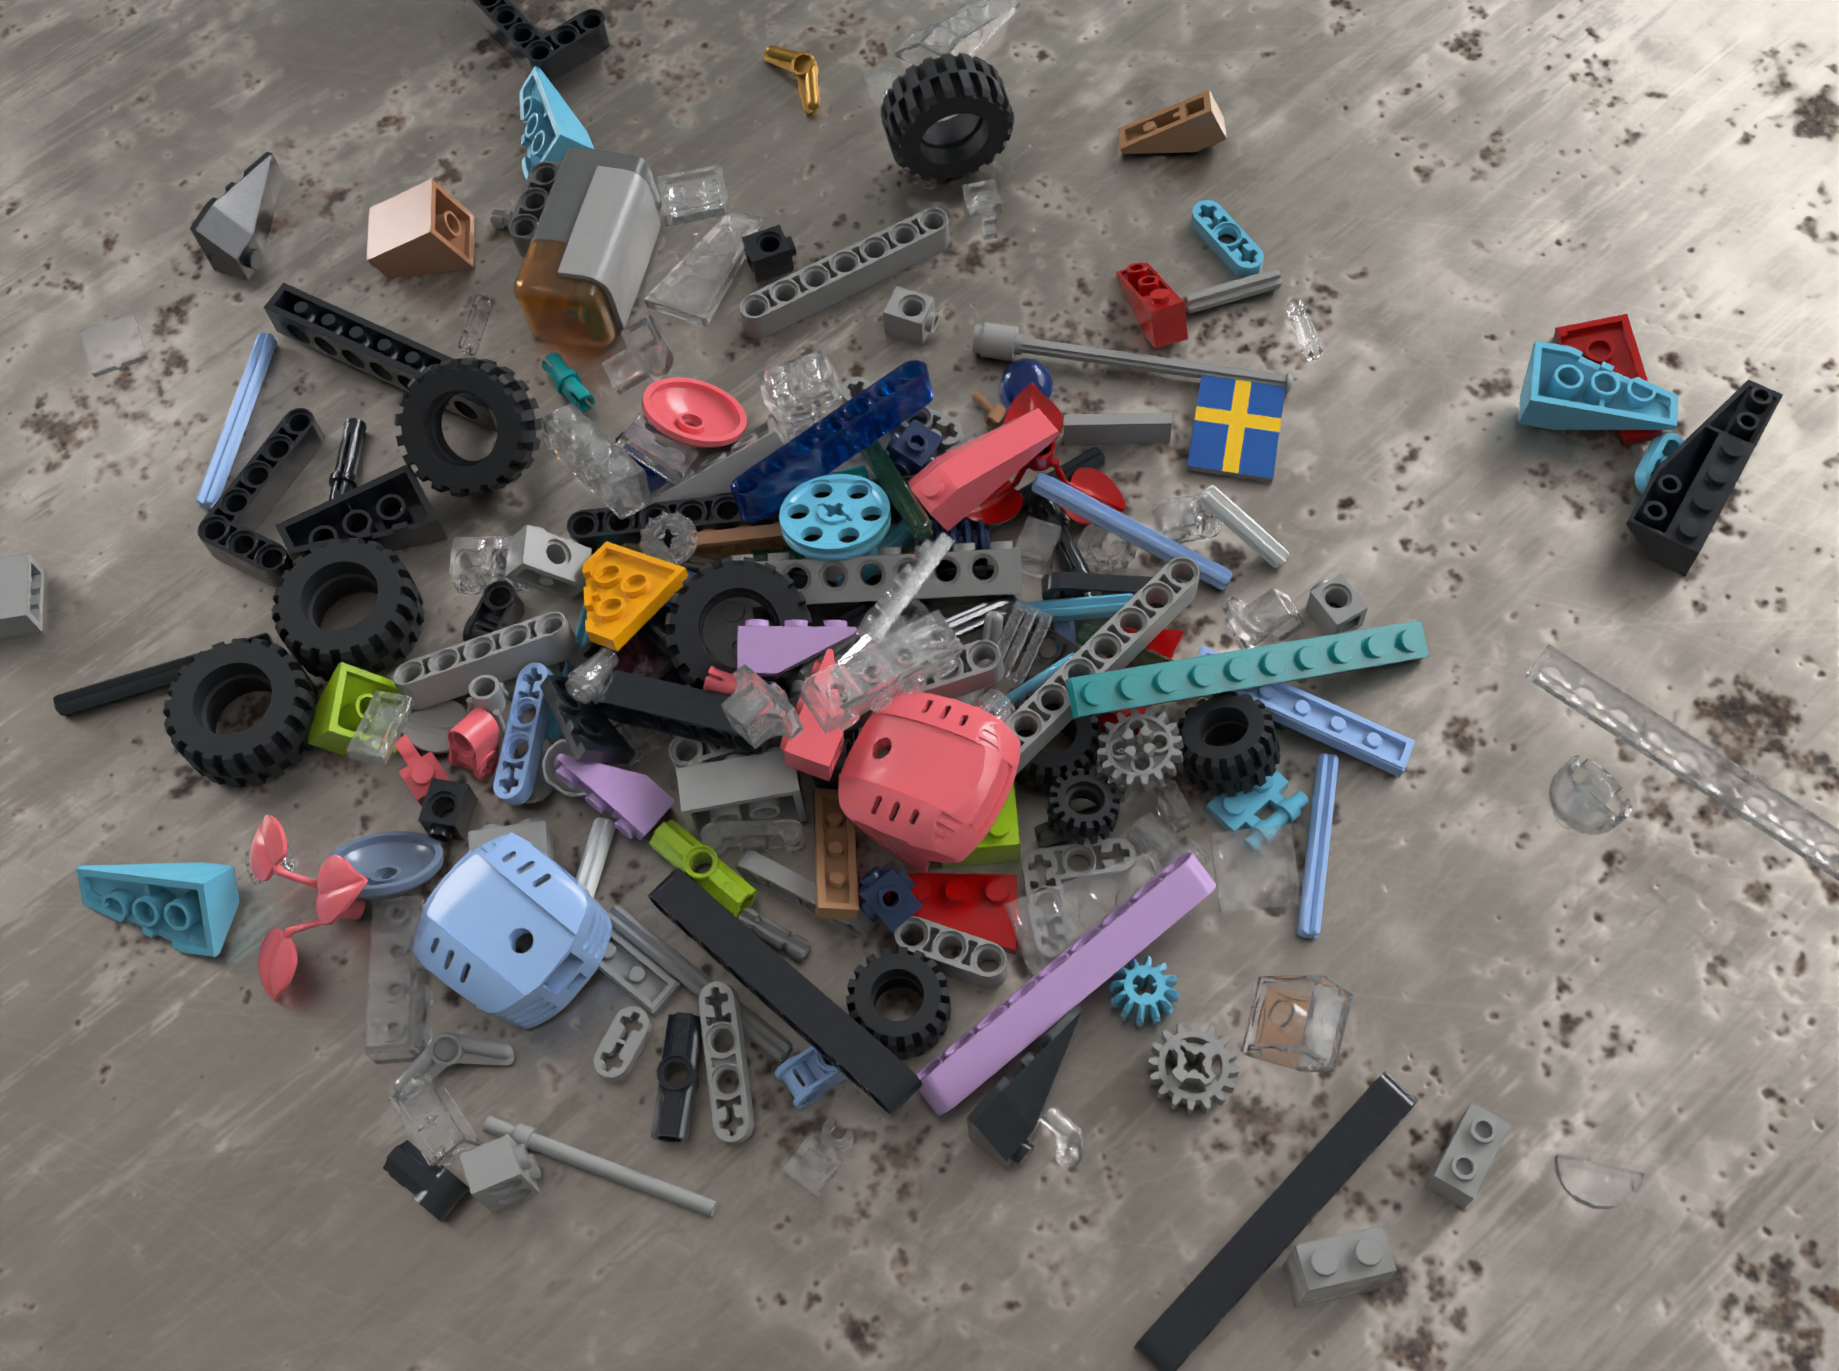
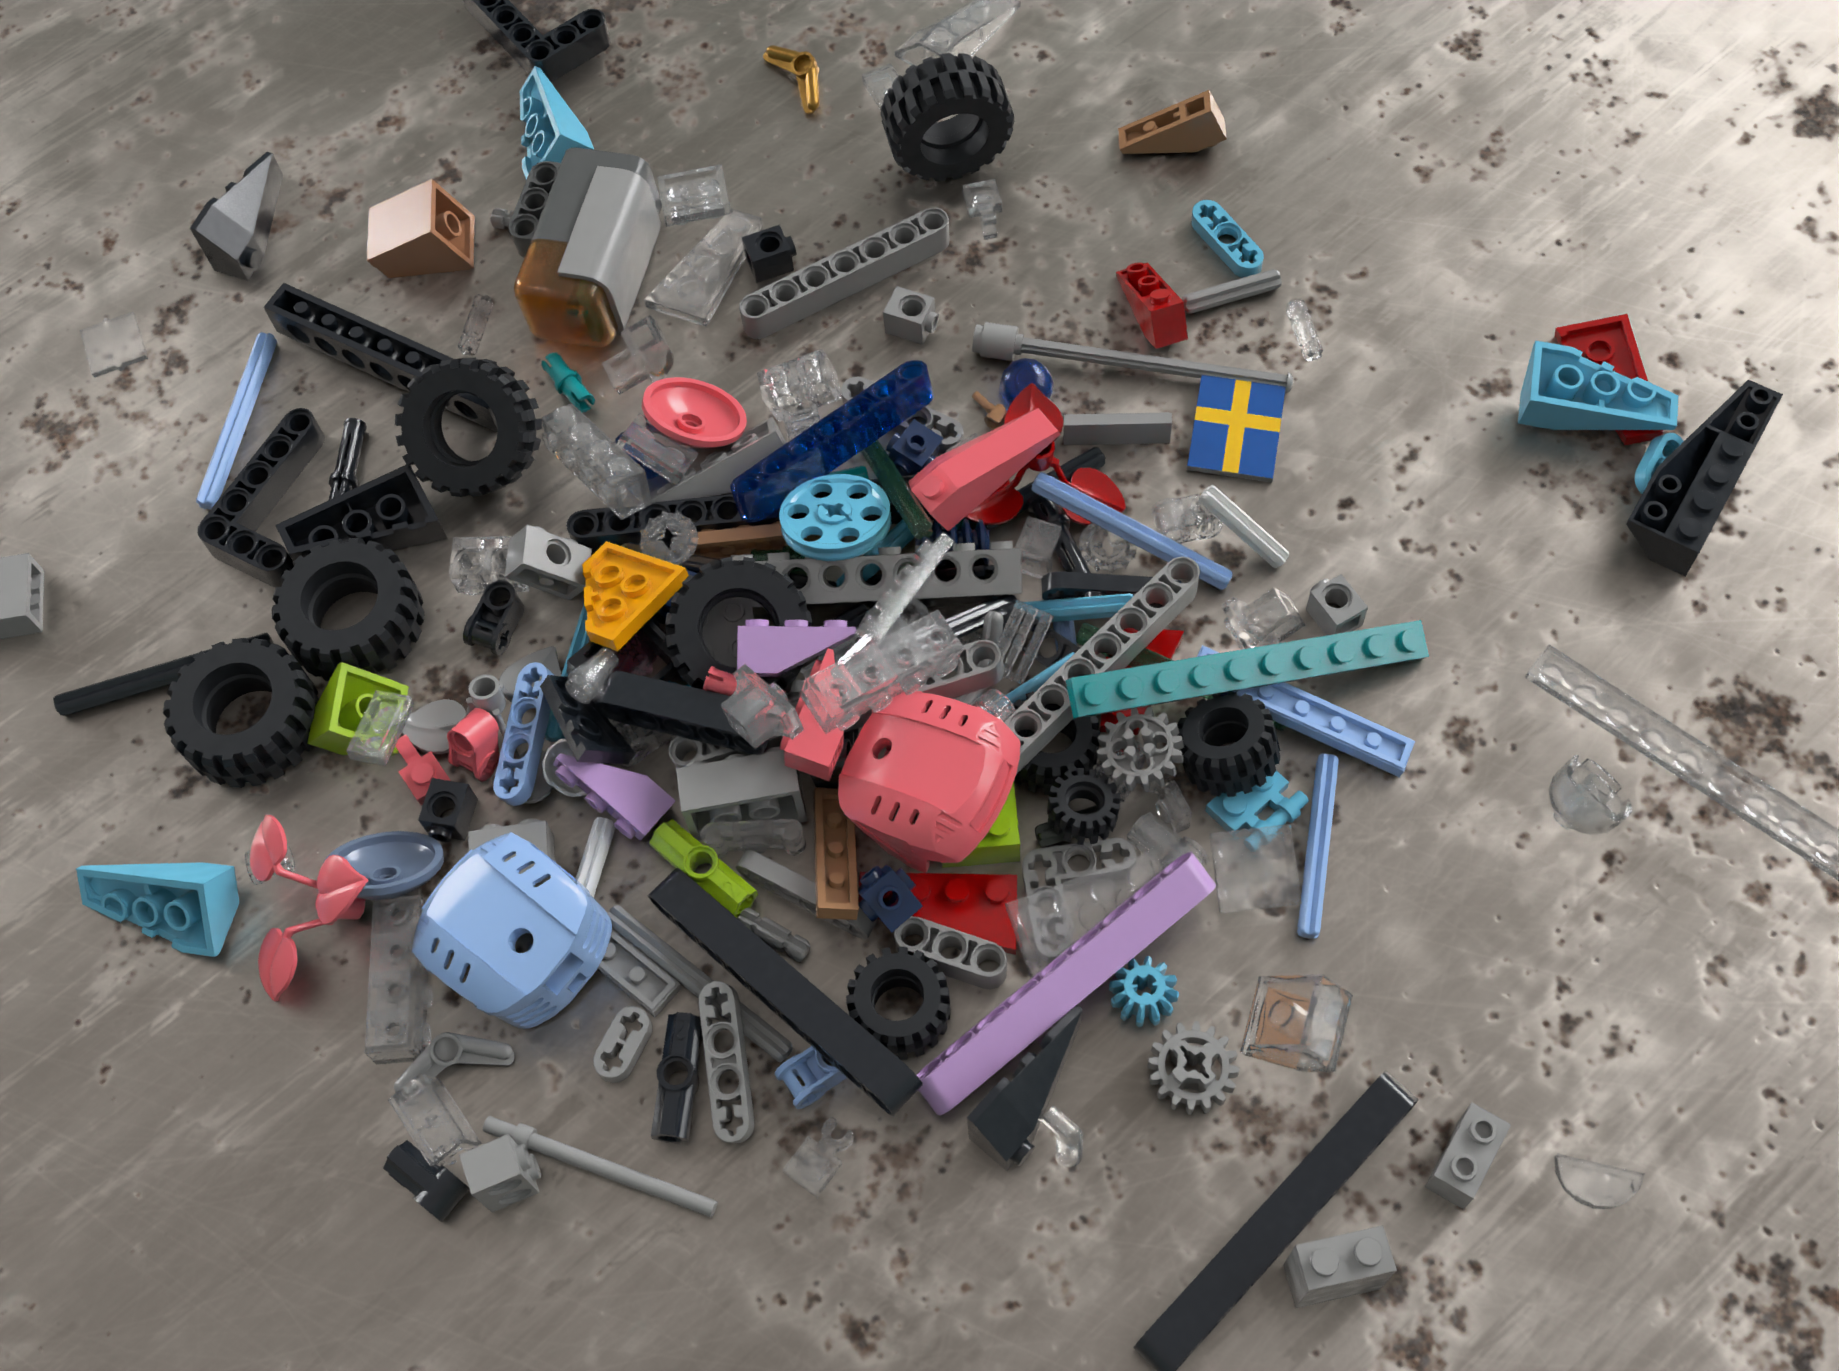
(499, 653): light grey beam -> none

